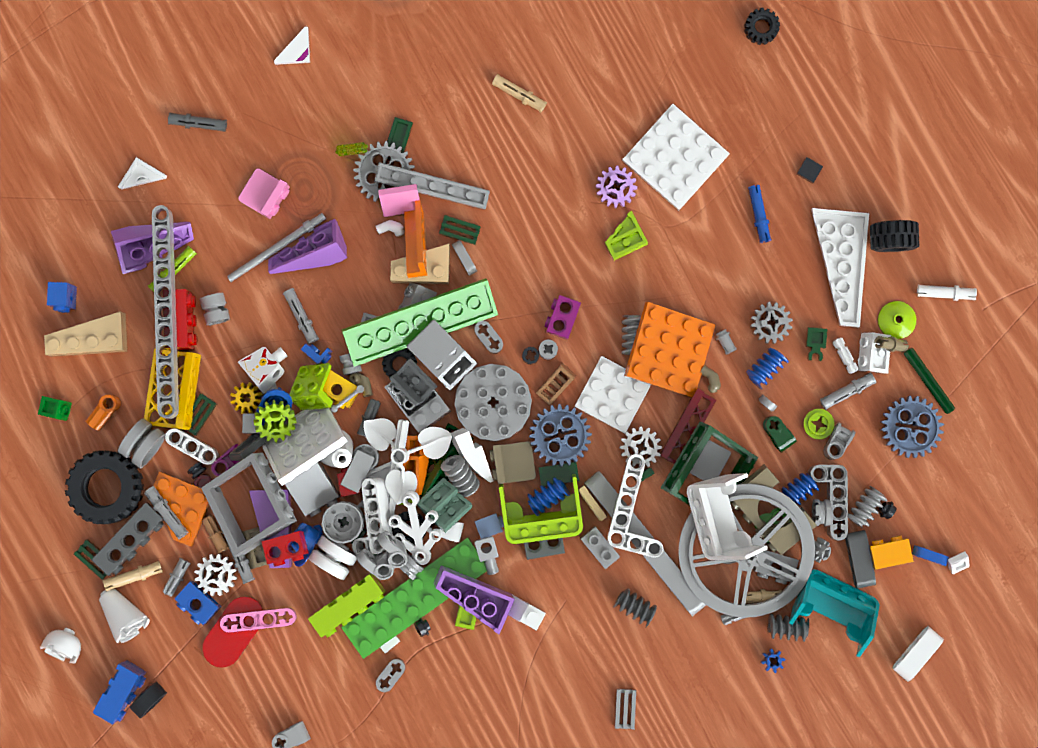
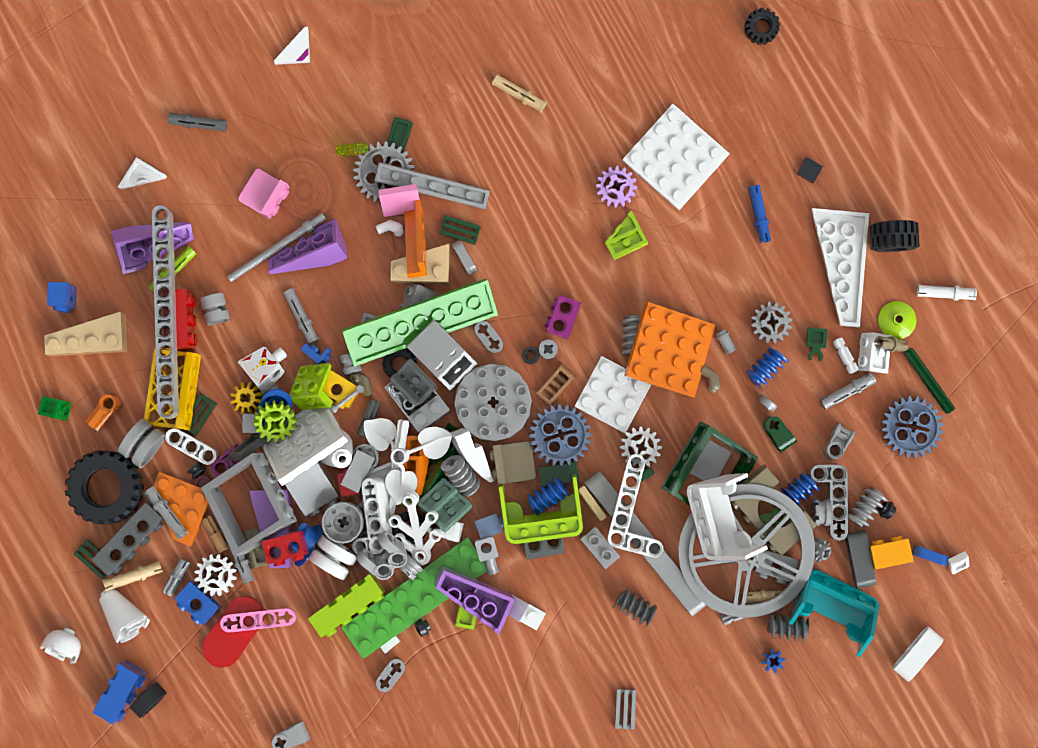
(684, 420): dark red fence -> none
(826, 419): lime gear -> none

